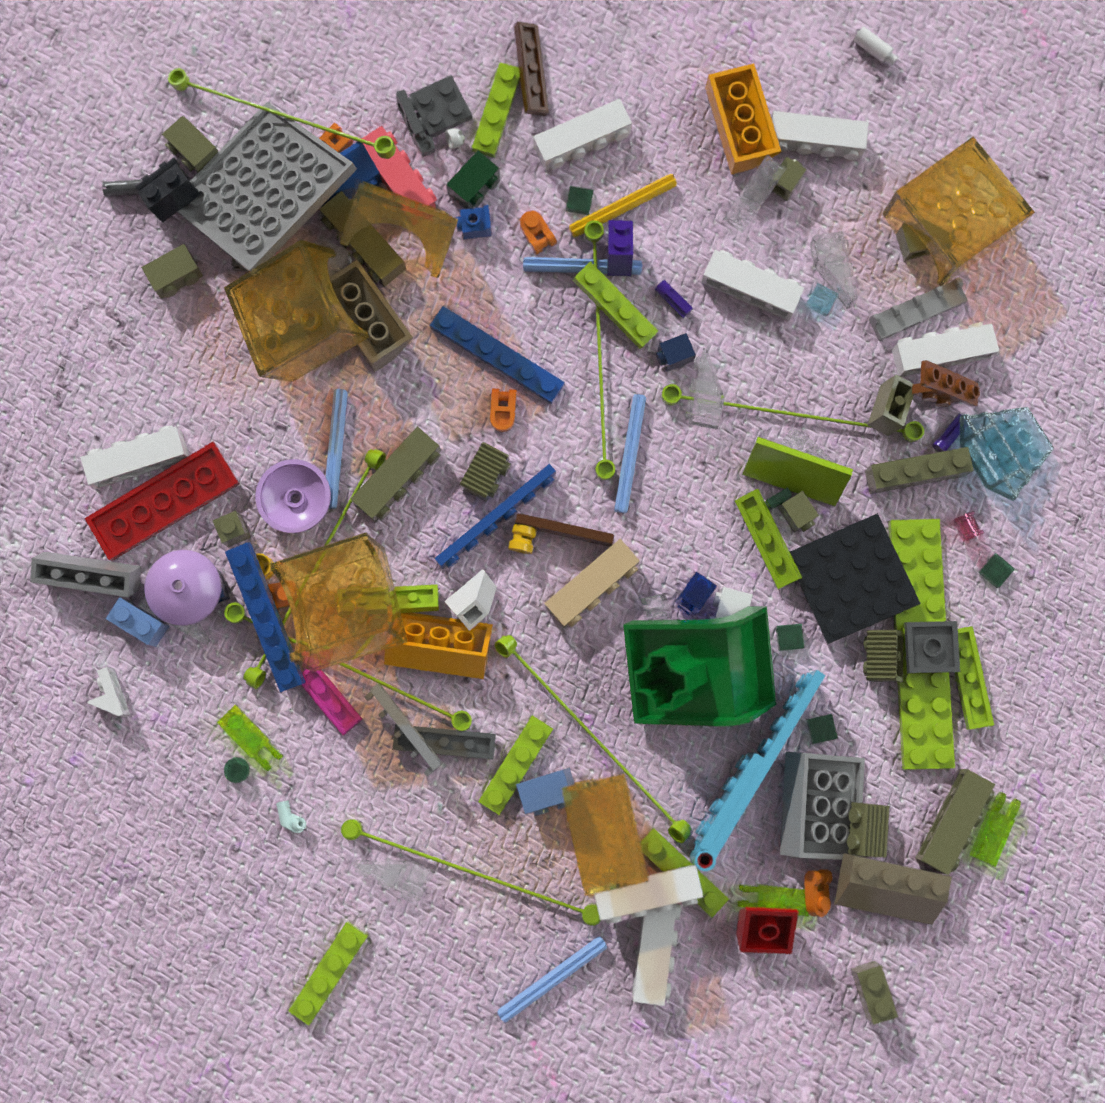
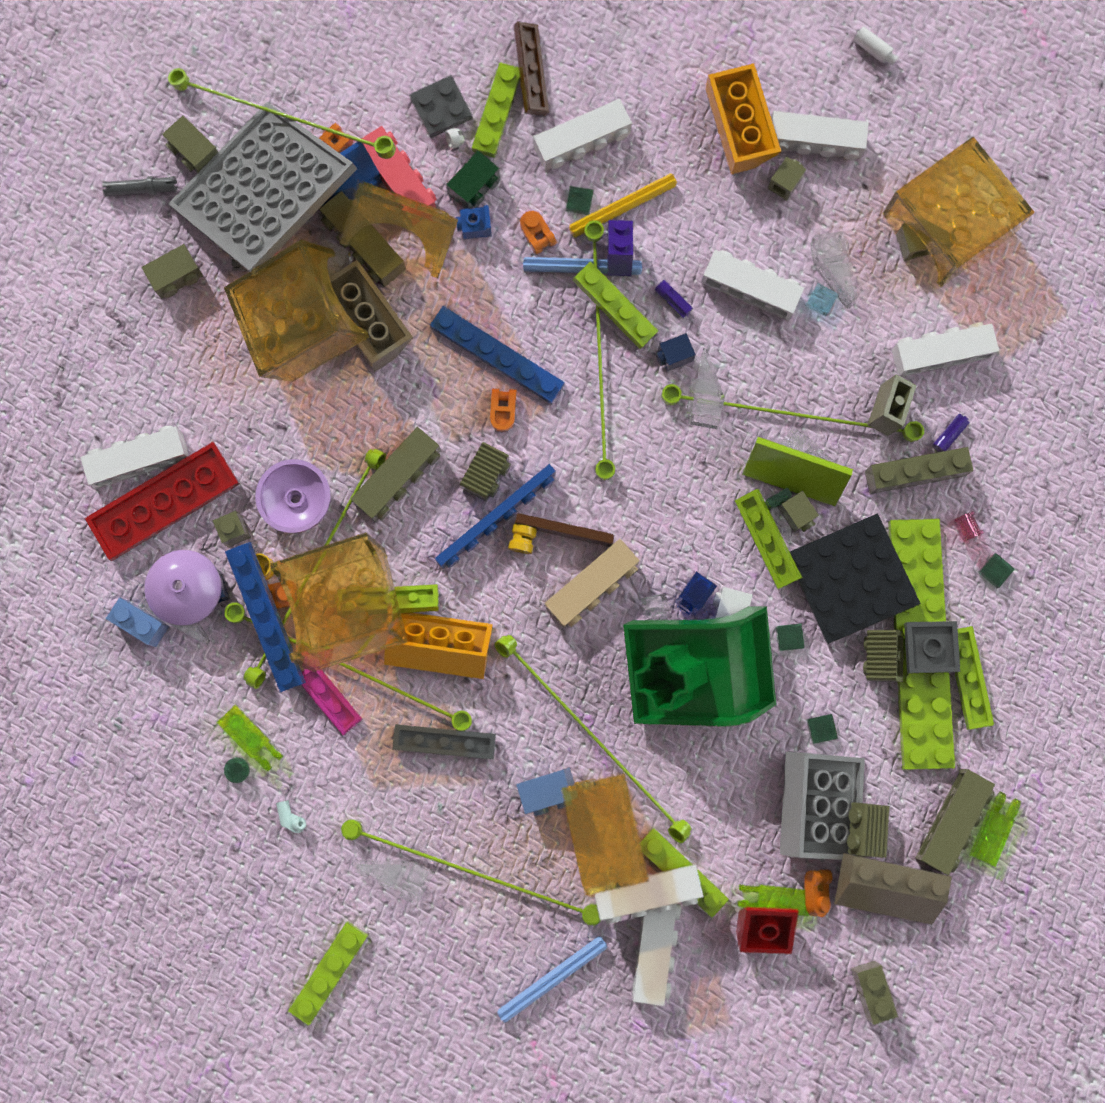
(85, 574): light grey brick -> none
(113, 700): white slope -> none
(167, 190): black brick -> none
(336, 443): light blue axle -> none
(406, 728): light grey hinge -> none
(414, 124): dark grey hinge -> none
(473, 600): white slope -> none
(515, 765): lime plate -> none
(630, 453): light blue axle -> none
(750, 774): medium azure hinge -> none
(754, 193): clear slope -> none
(918, 309): light grey hinge -> none
(945, 386): dark orange bracket -> none
(1005, 448): clear light blue wedge -> none

